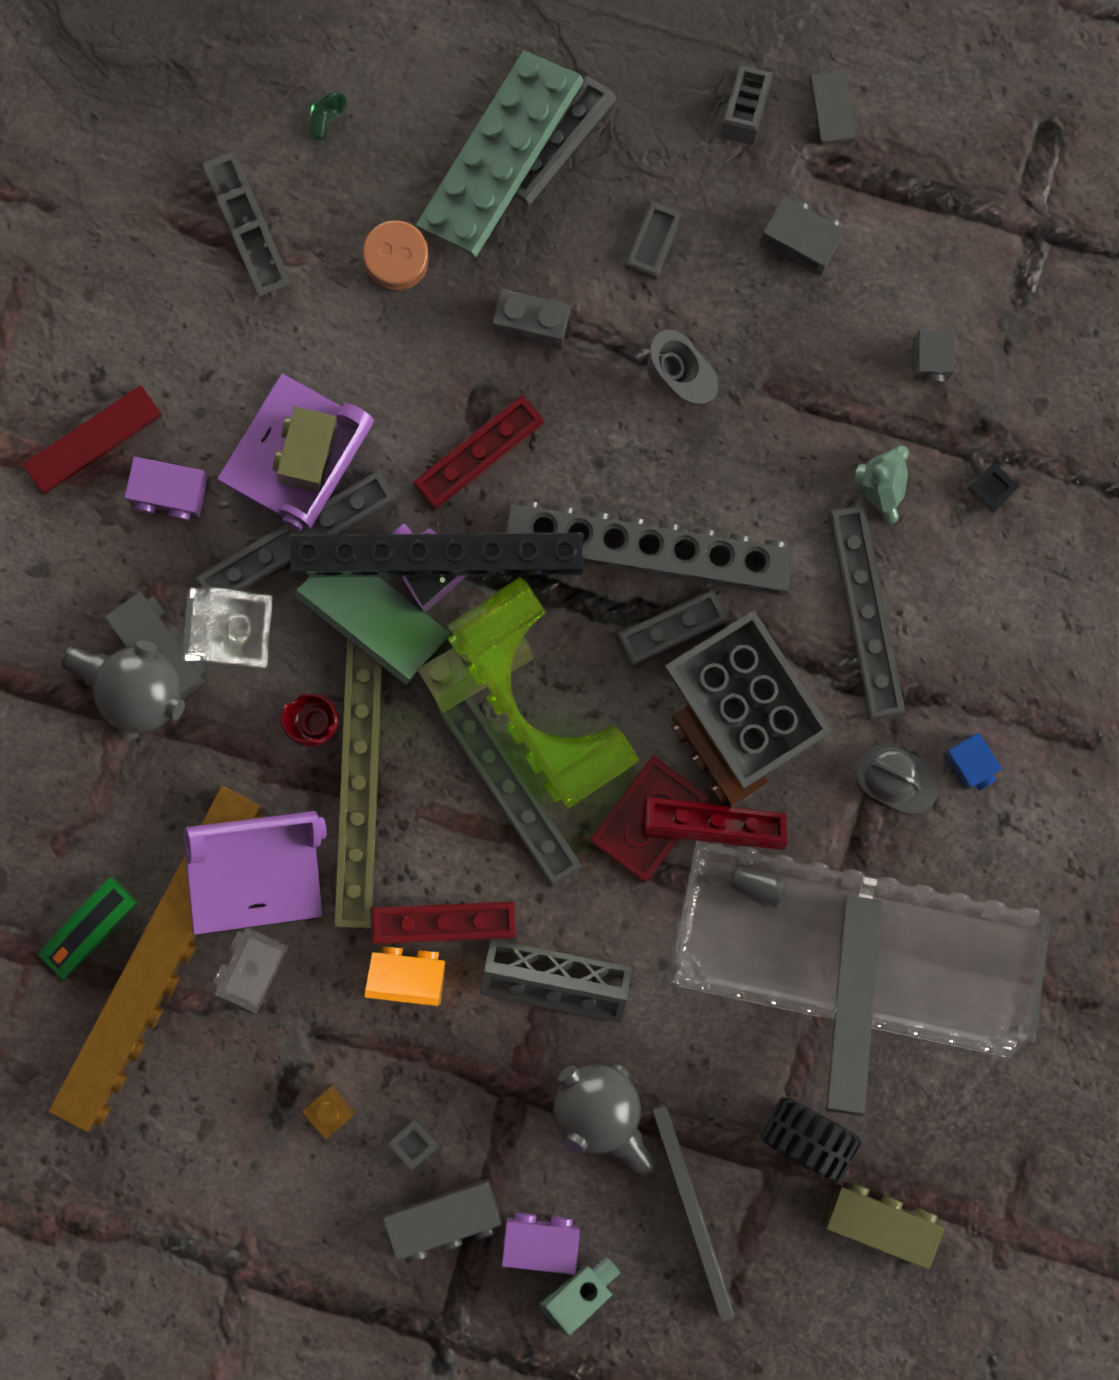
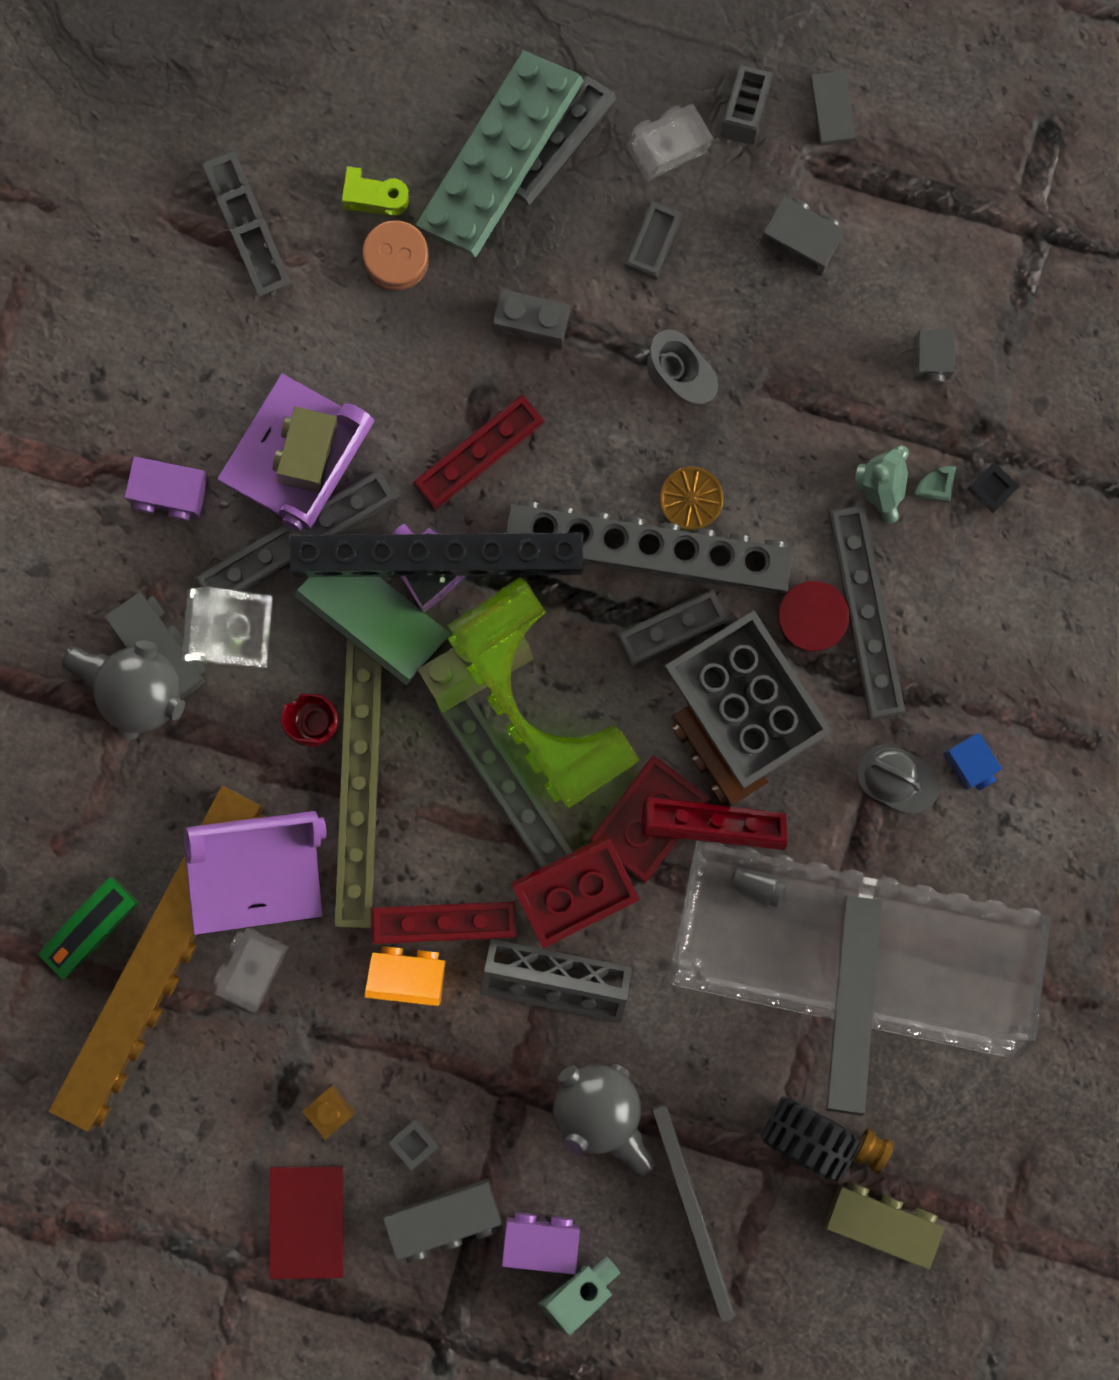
(92, 440): dark red tile -> none
(306, 1222): none -> dark red tile
(324, 111): clear green arm -> none
(374, 196): none -> lime leg
(575, 891): none -> dark red plate
(669, 141): none -> clear brick
(691, 498): none -> pearl gold wheel
(813, 616): none -> dark red tile
(874, 1151): none -> pearl gold wheel
(937, 485): none -> sand green tile

